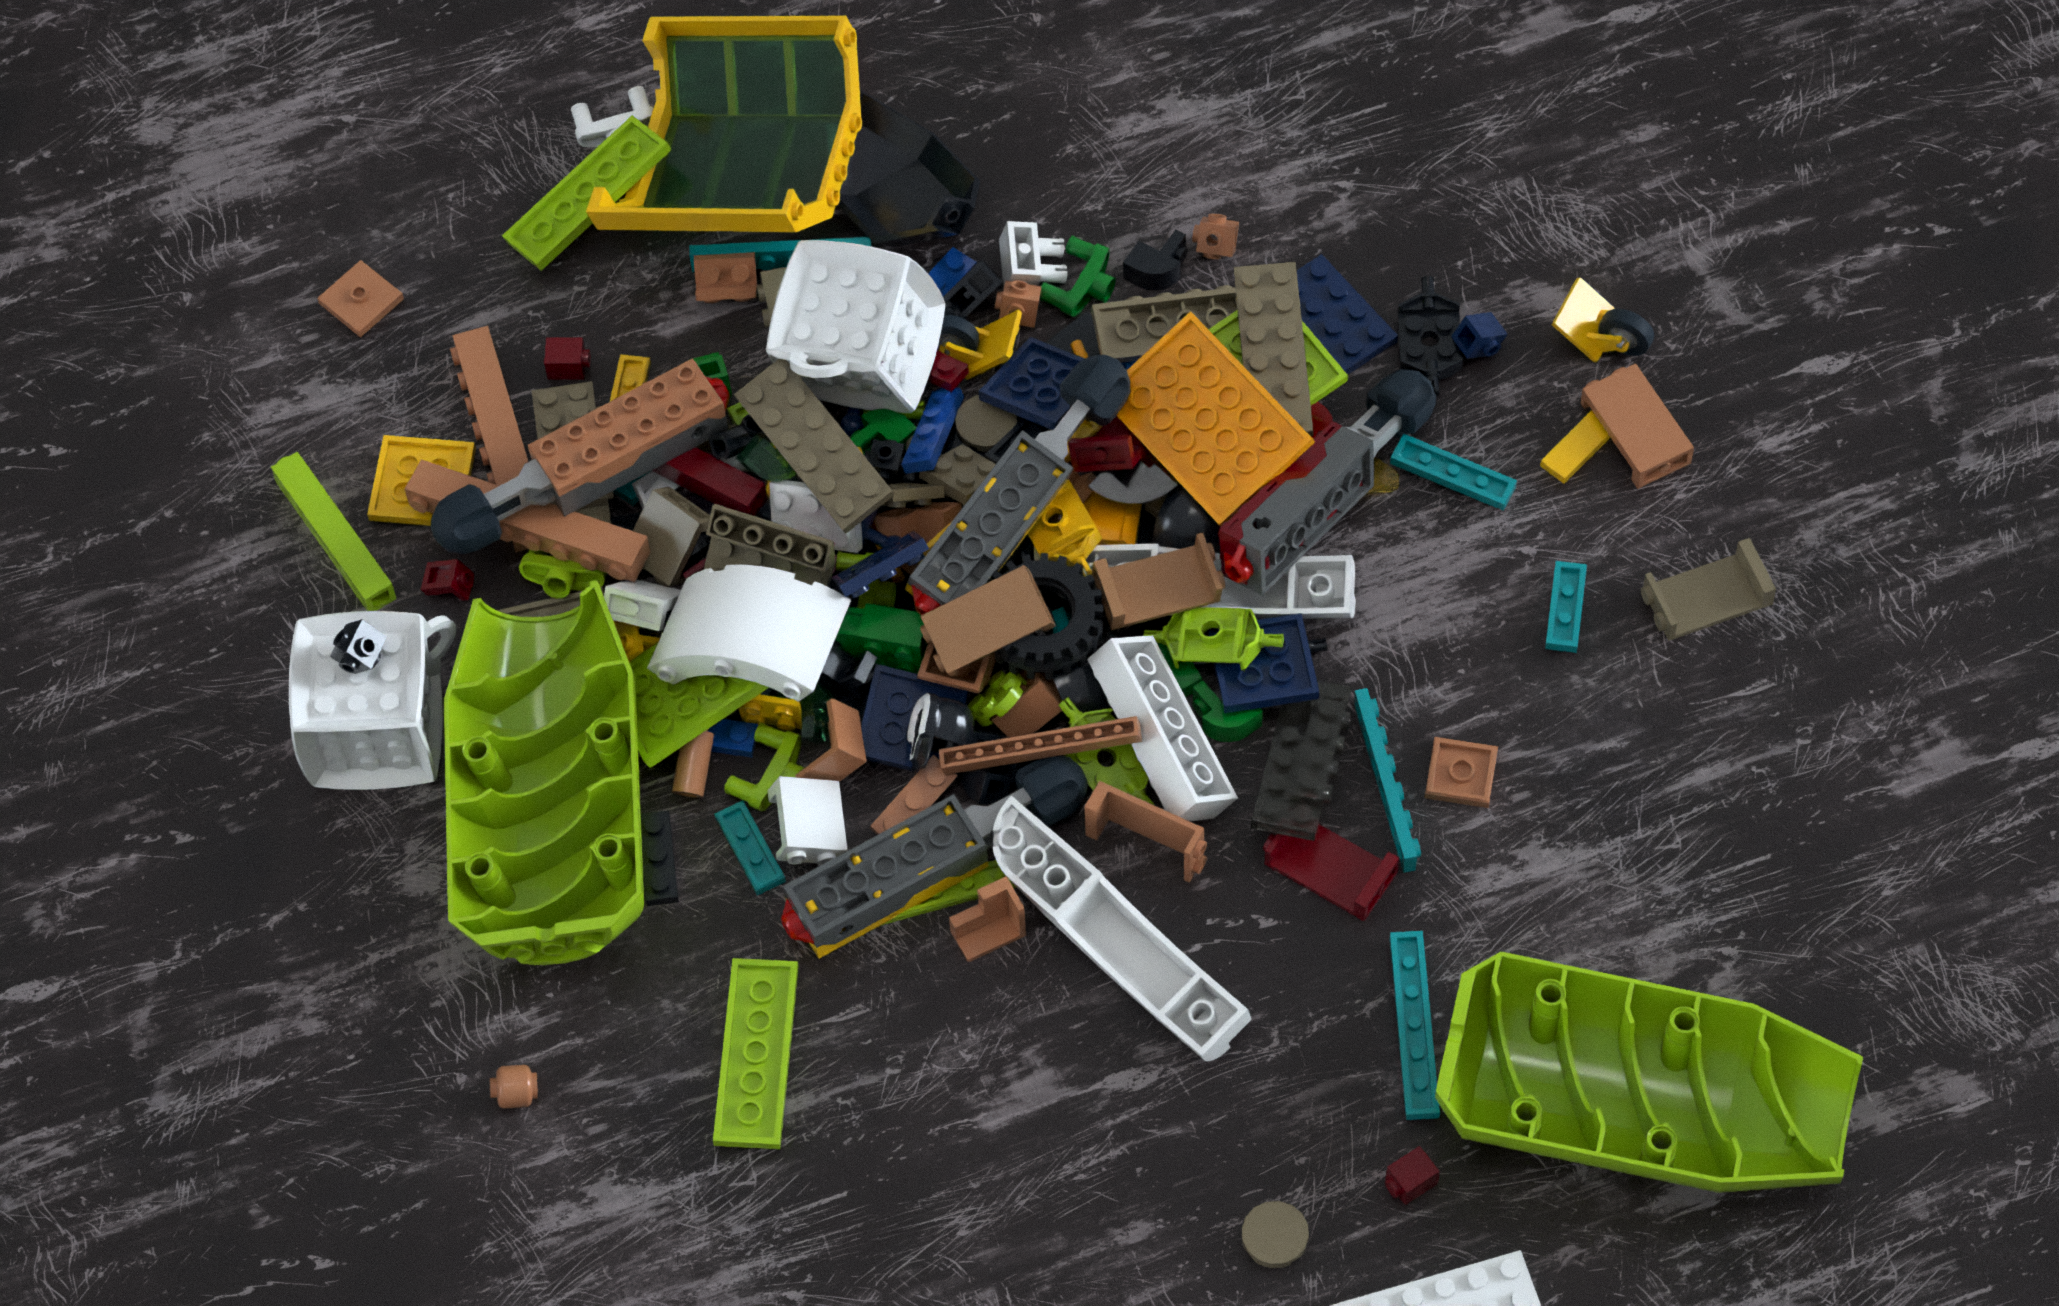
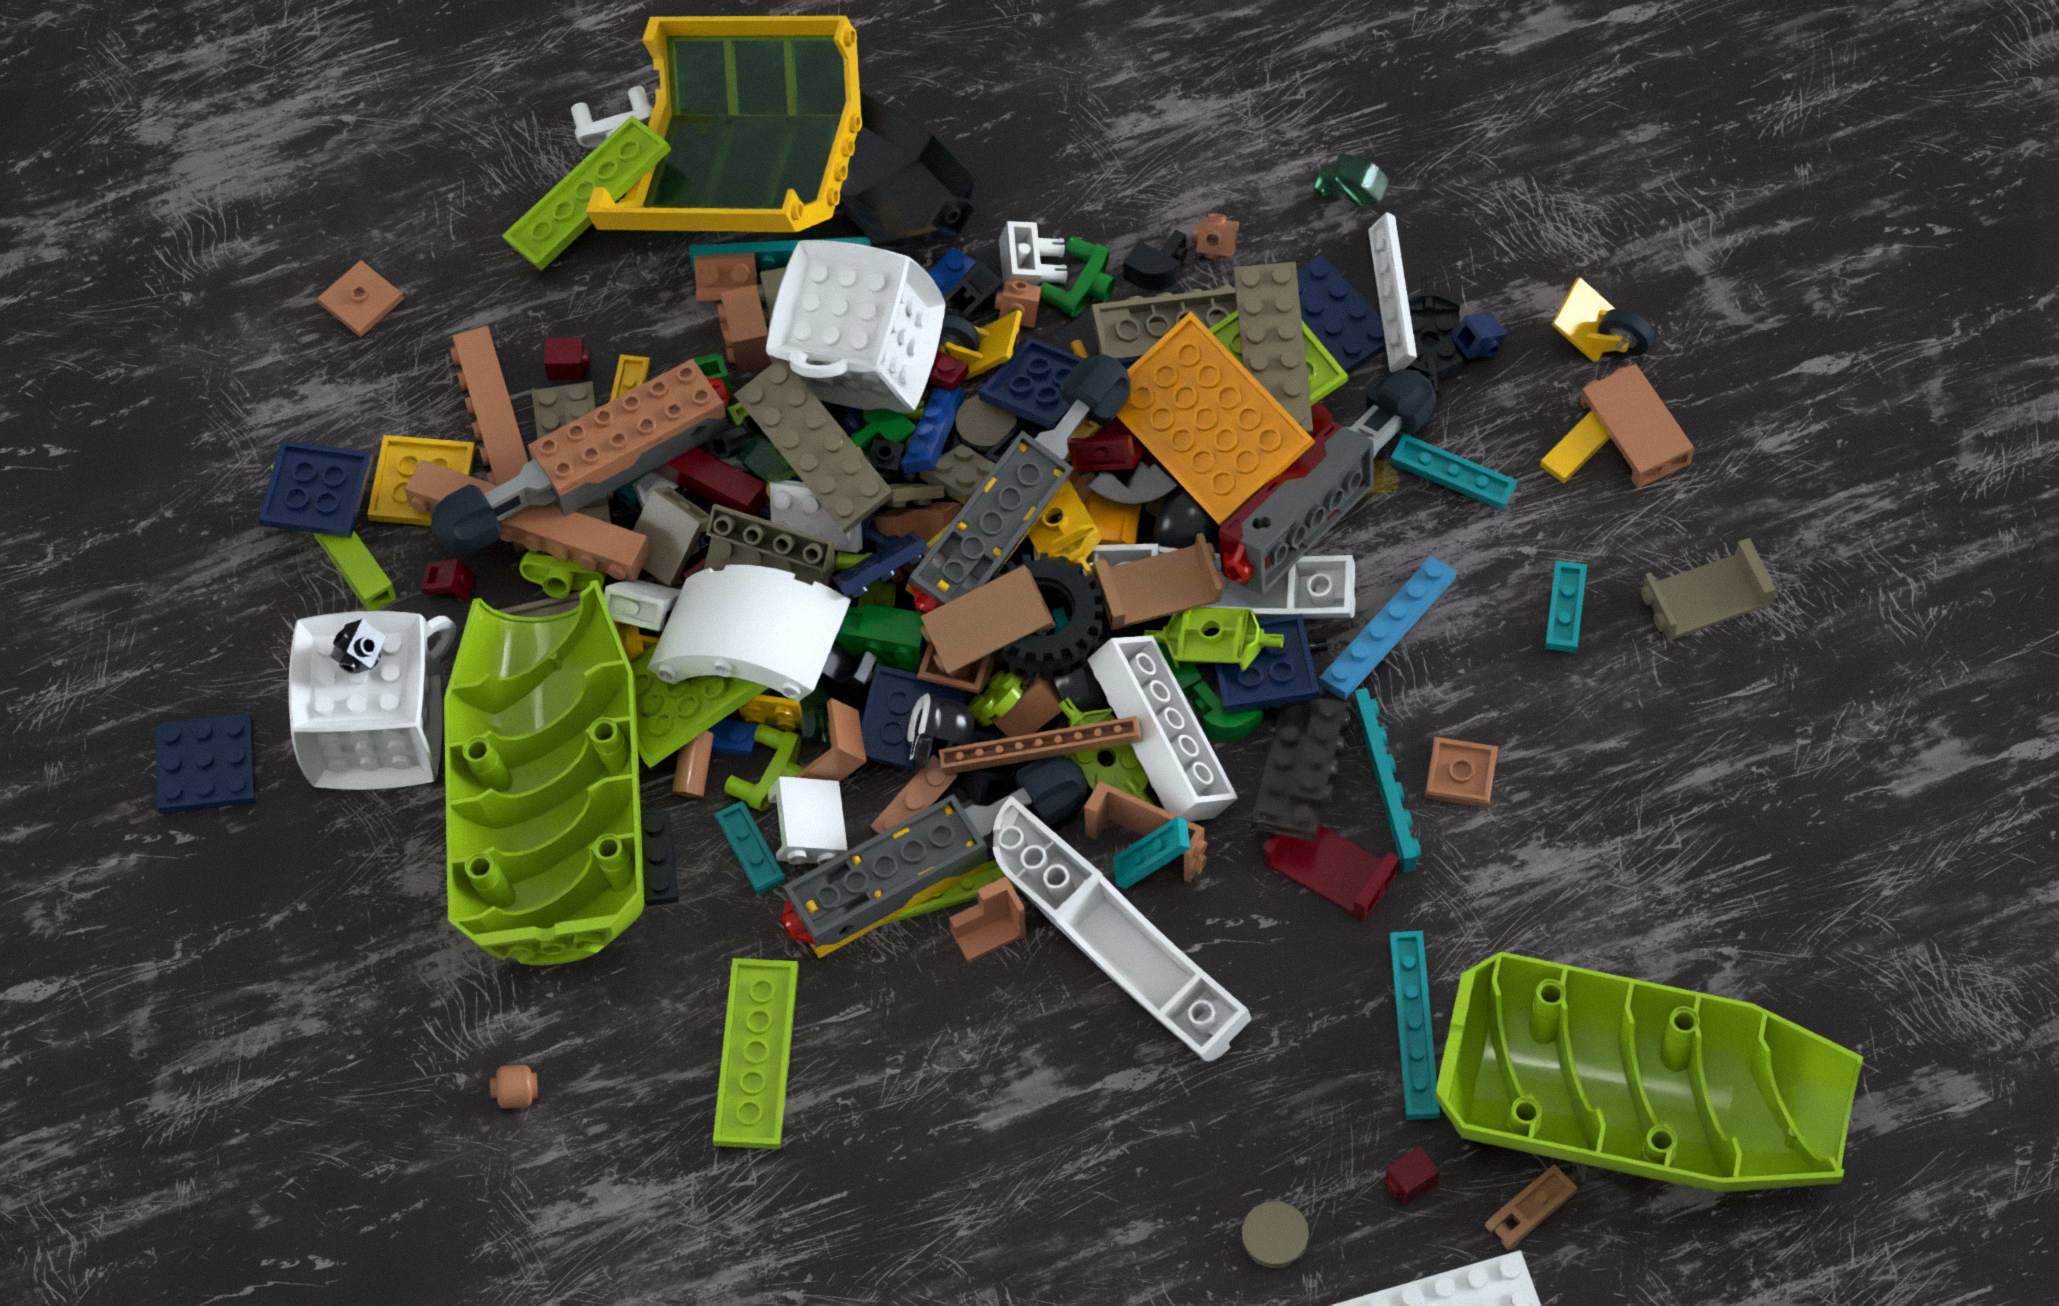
(205, 763): none -> dark blue plate
(316, 489): none -> dark blue plate
(744, 329): none -> nougat brick
(1151, 852): none -> teal plate
(1355, 178): none -> clear green brick
(1387, 628): none -> dark azure plate
(1392, 293): none -> white tile
(1532, 1206): none -> medium nougat plate

